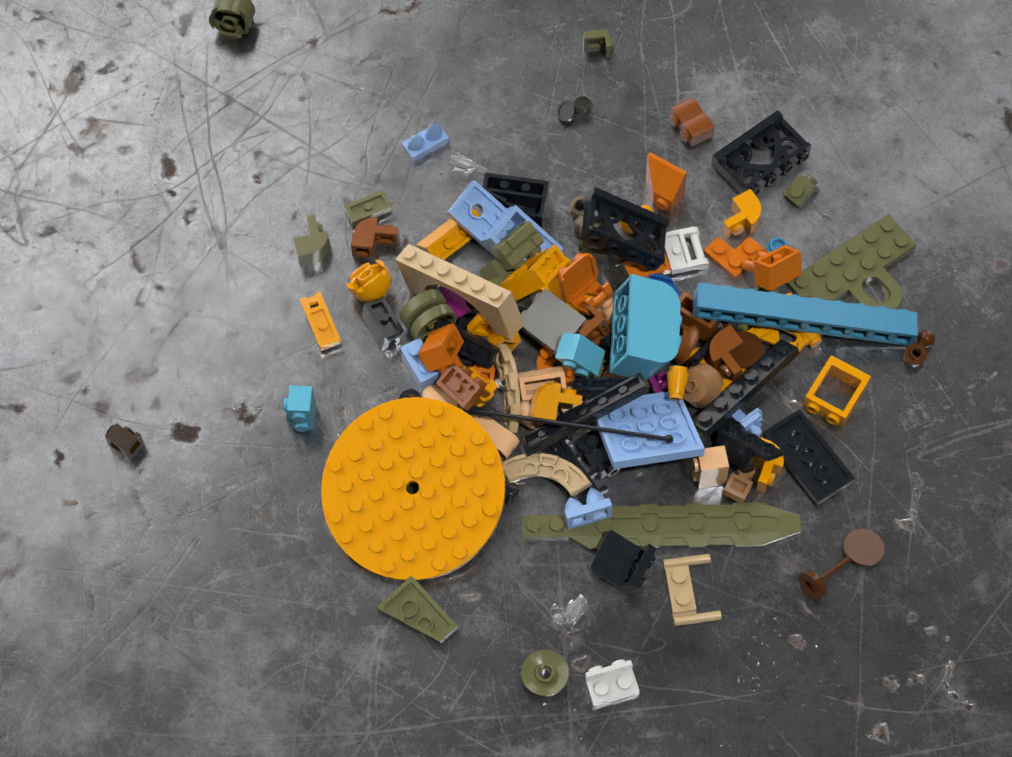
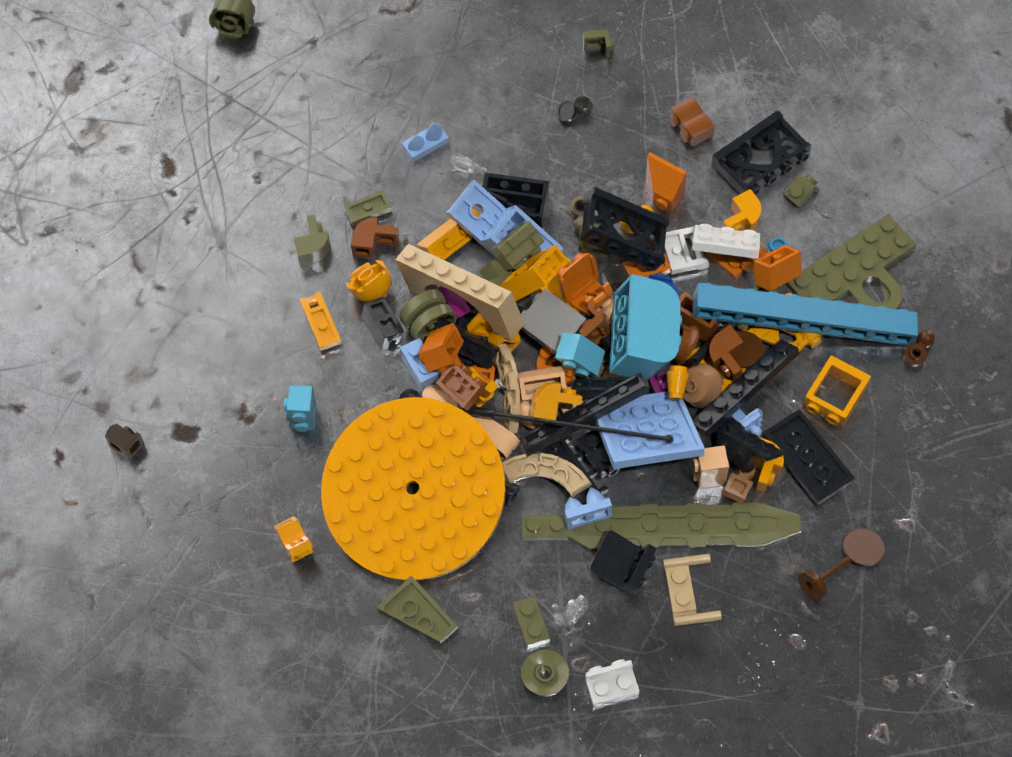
(293, 539): none -> light orange brick
(531, 622): none -> olive plate
(726, 241): none -> white plate

